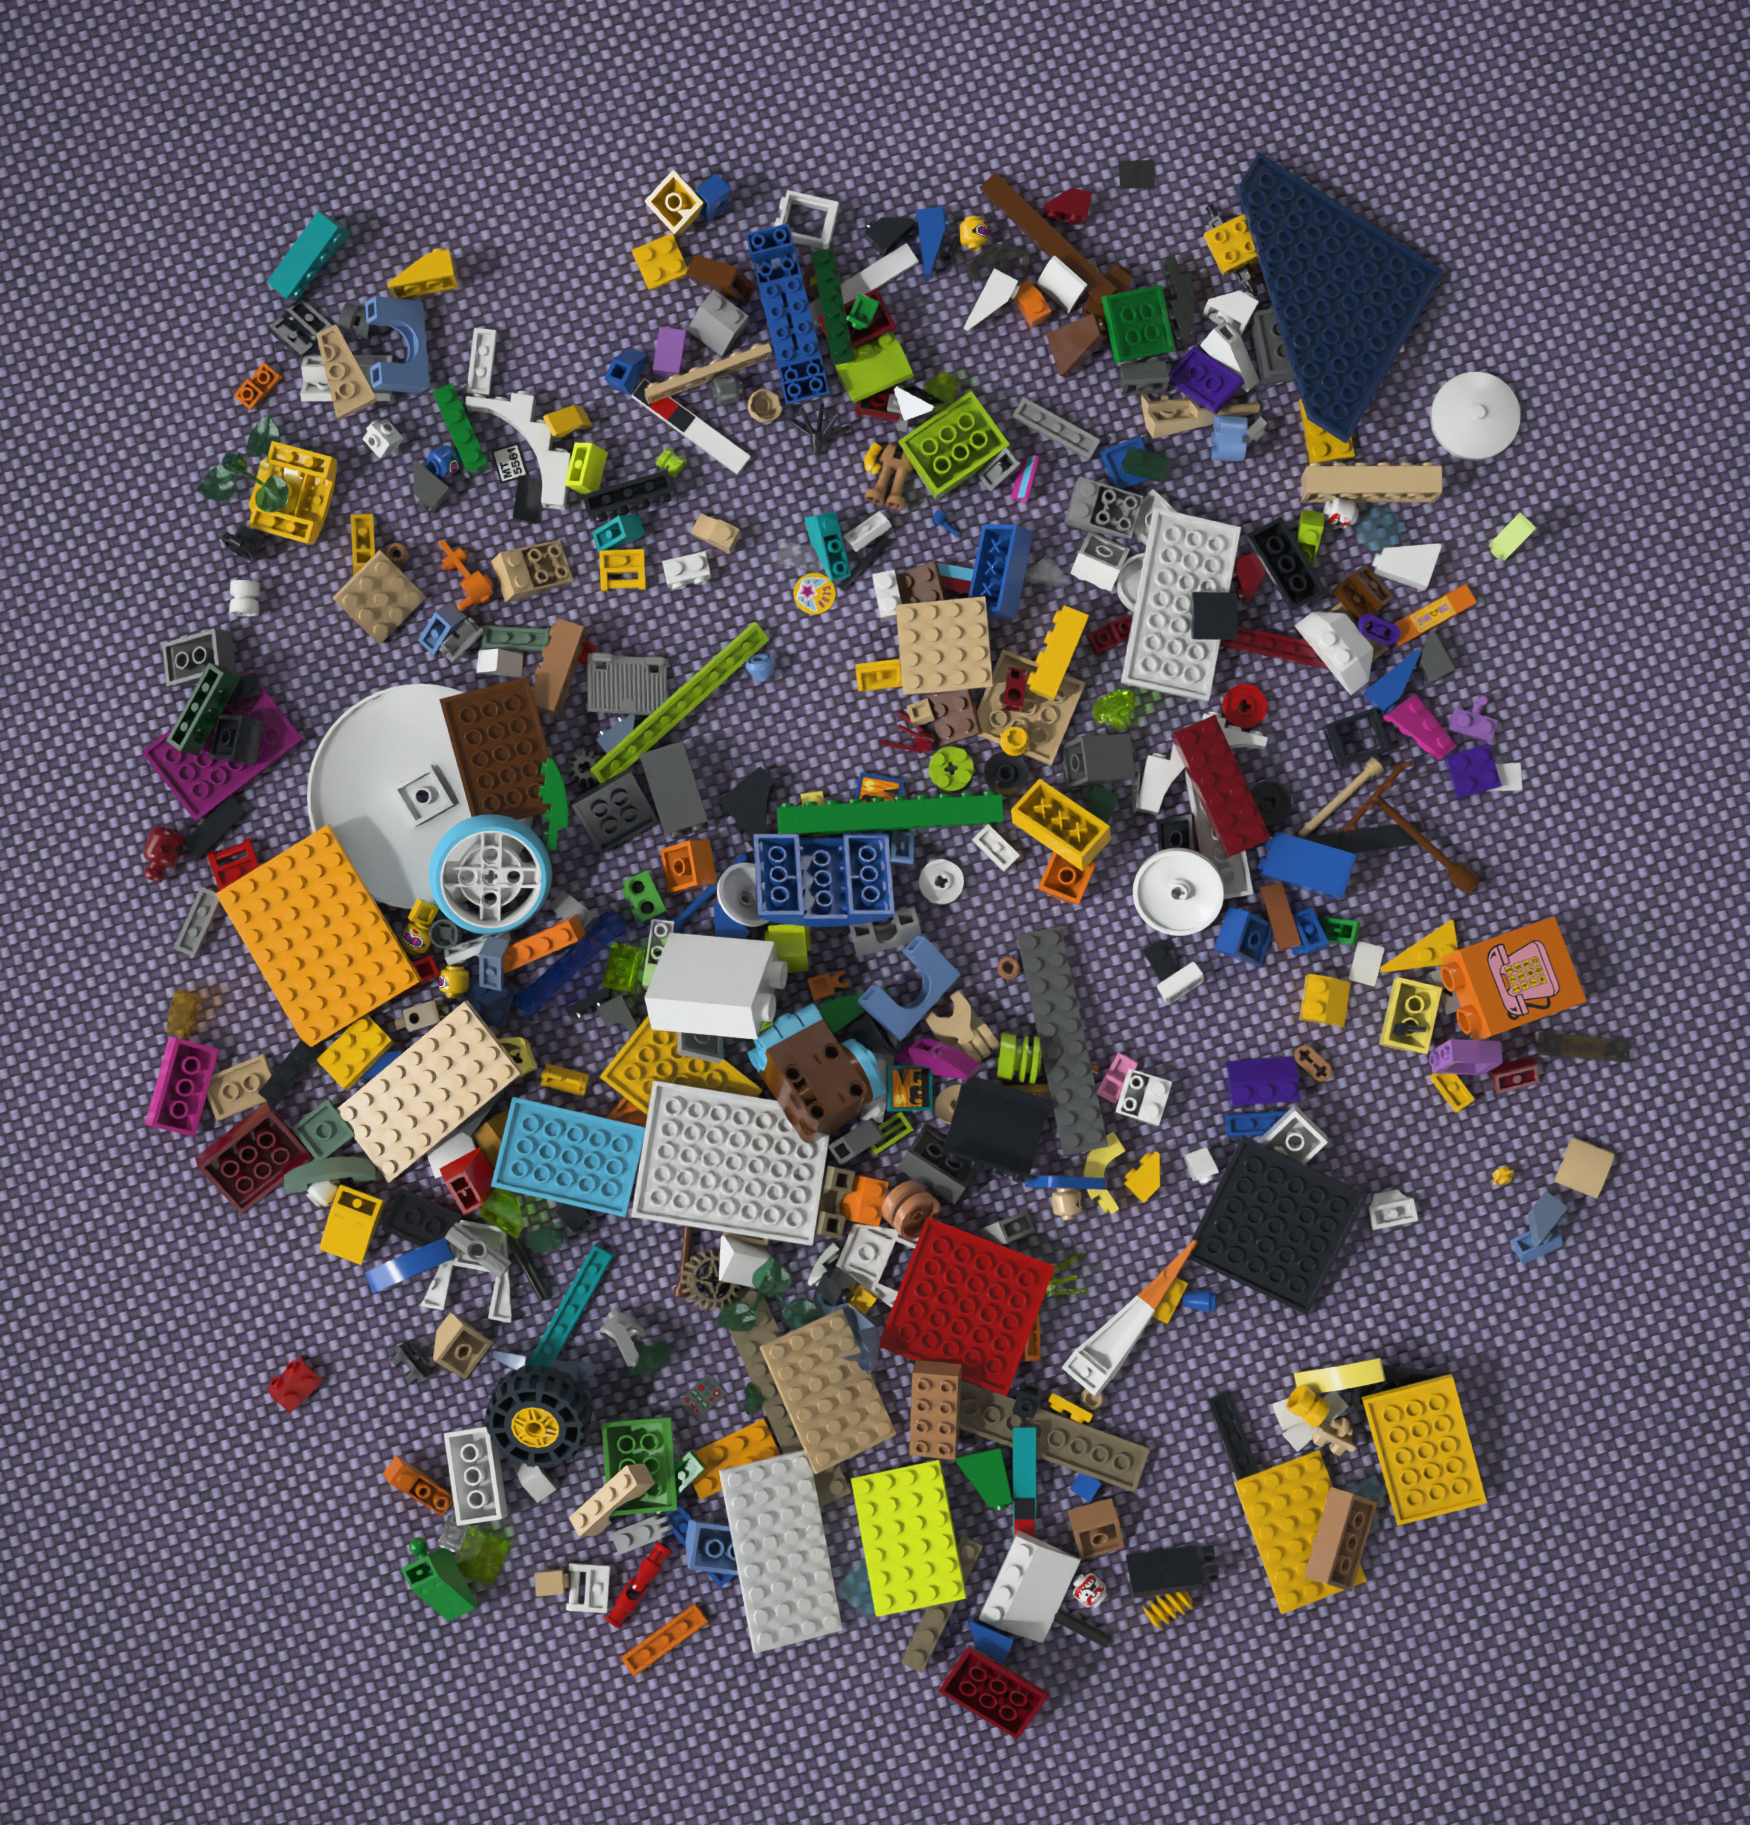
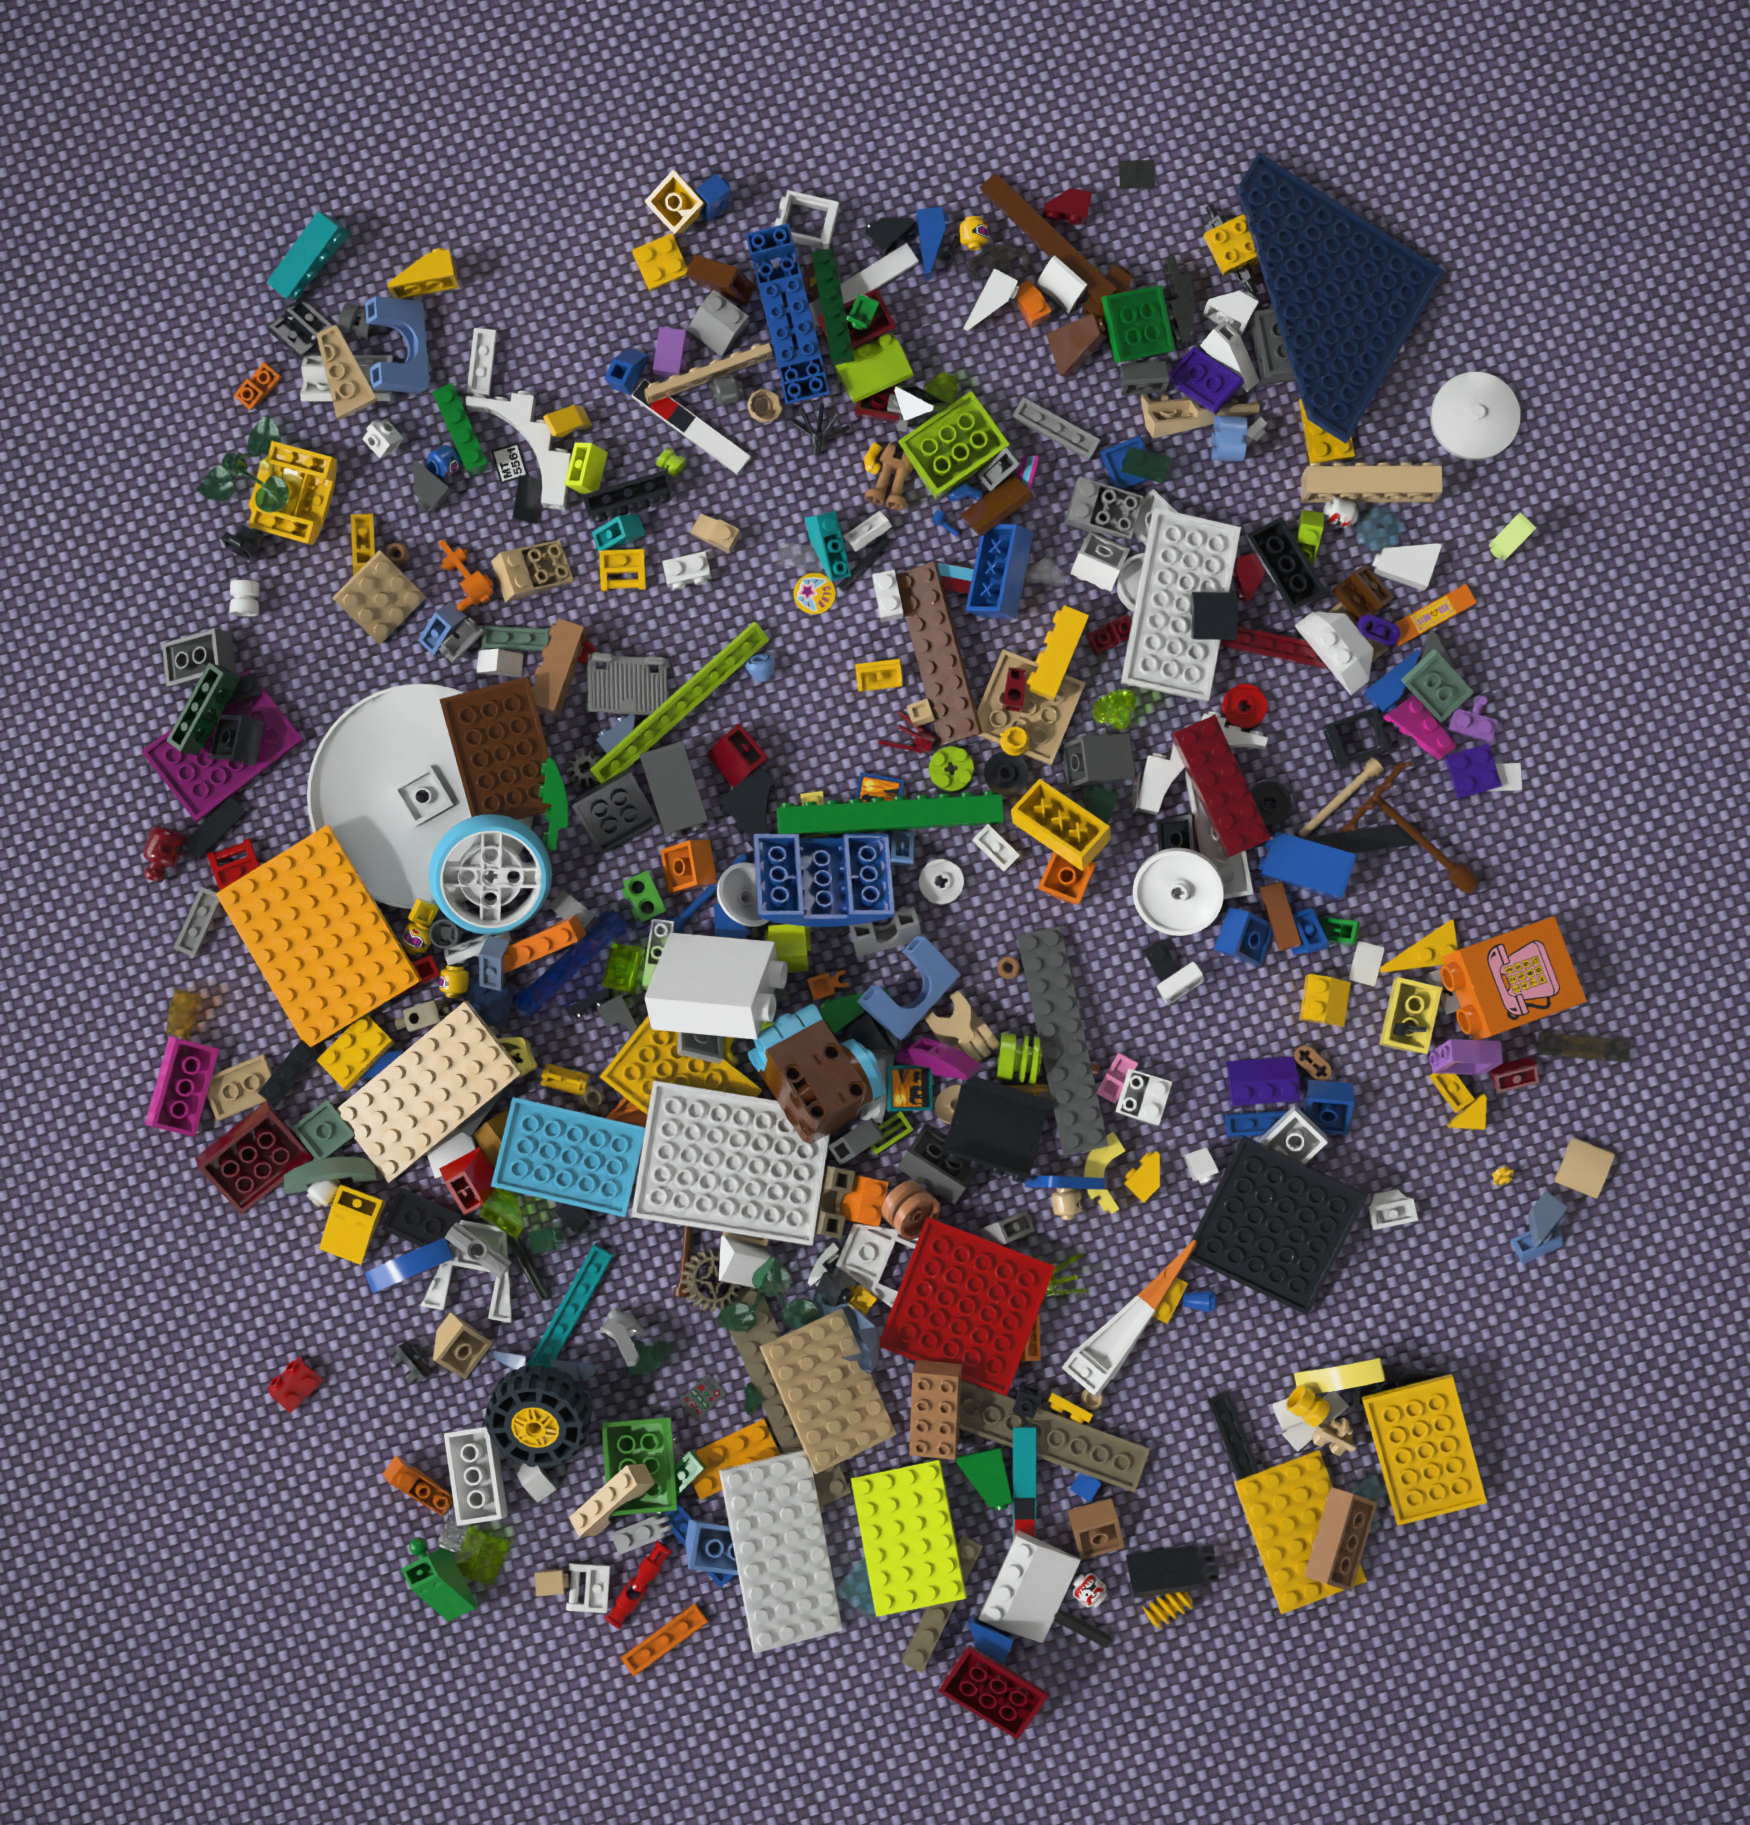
(585, 1099): none -> dark tan plate
(727, 1053): none -> yellow arm
(737, 755): none -> dark red slope
(944, 645): tan plate -> none
(964, 490): none -> blue arm
(997, 505): none -> reddish brown tile
(1329, 1105): none -> blue slope
(1437, 685): none -> sand green plate
(1472, 1116): none -> yellow slope

